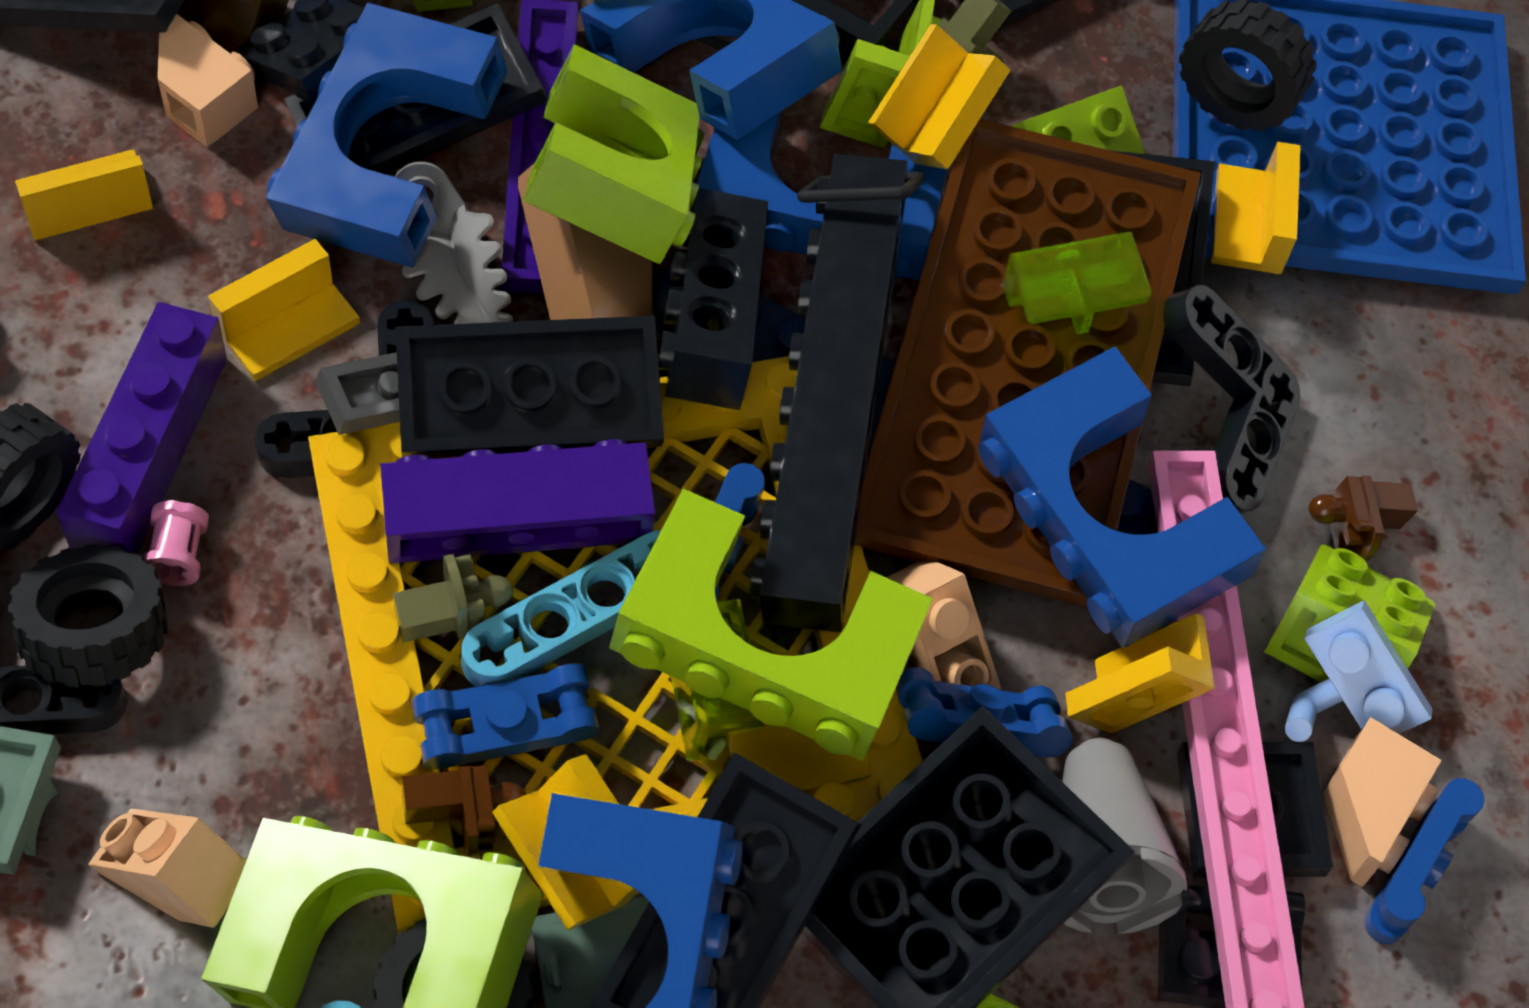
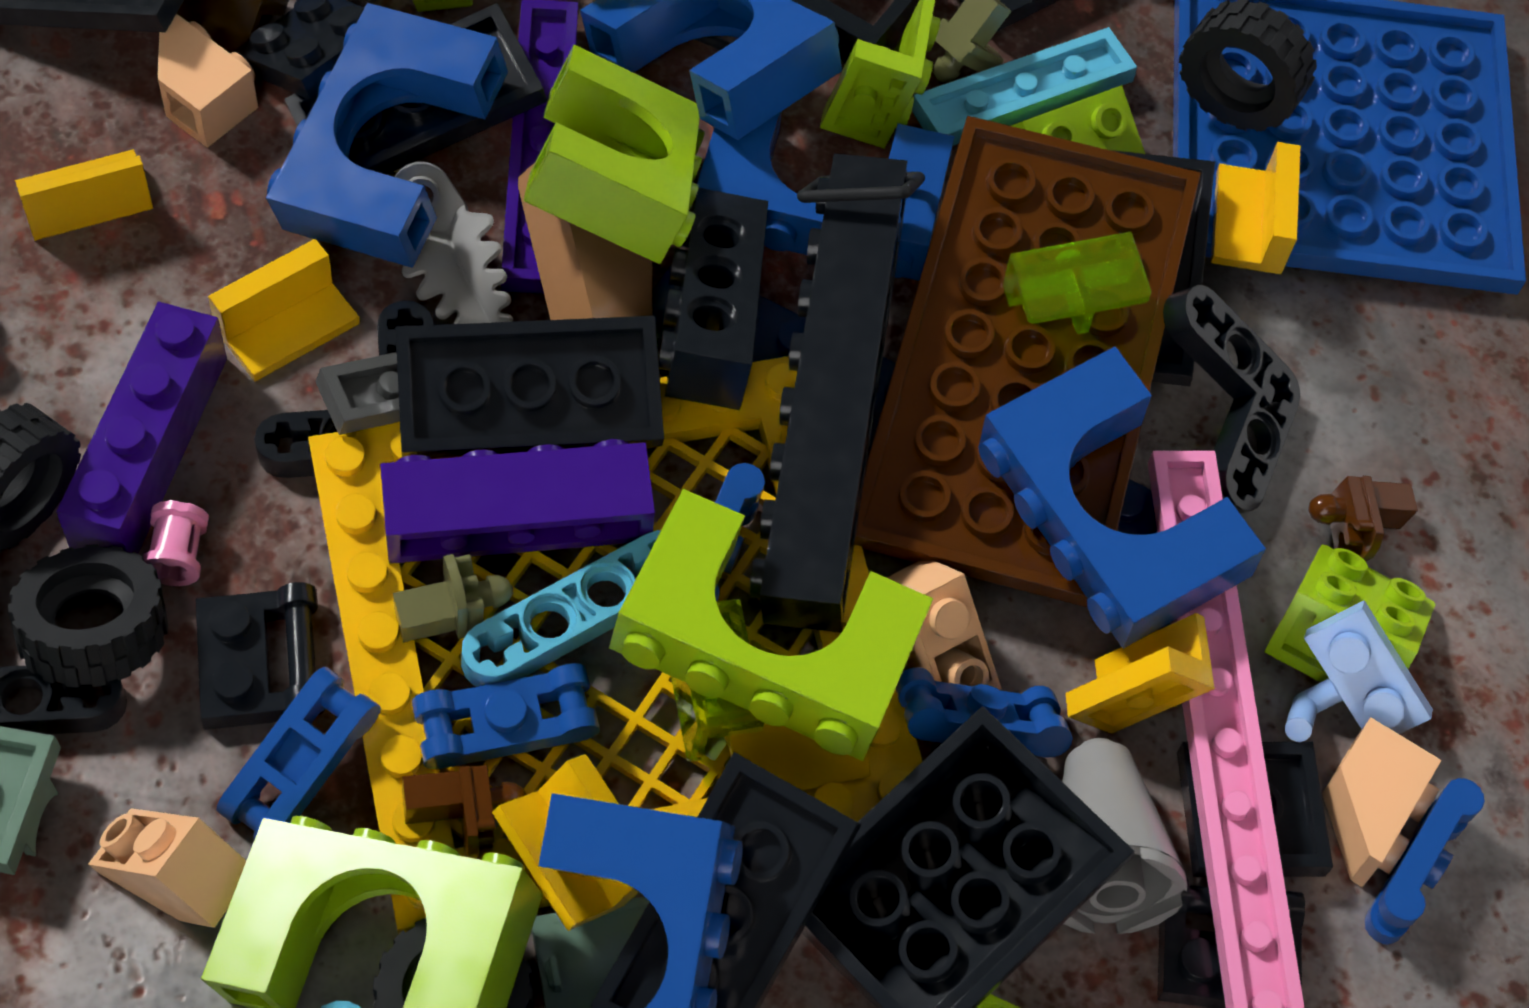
(236, 656): none -> black plate
(297, 754): none -> blue plate
(937, 99): yellow panel -> none
(1028, 85): none -> medium azure plate

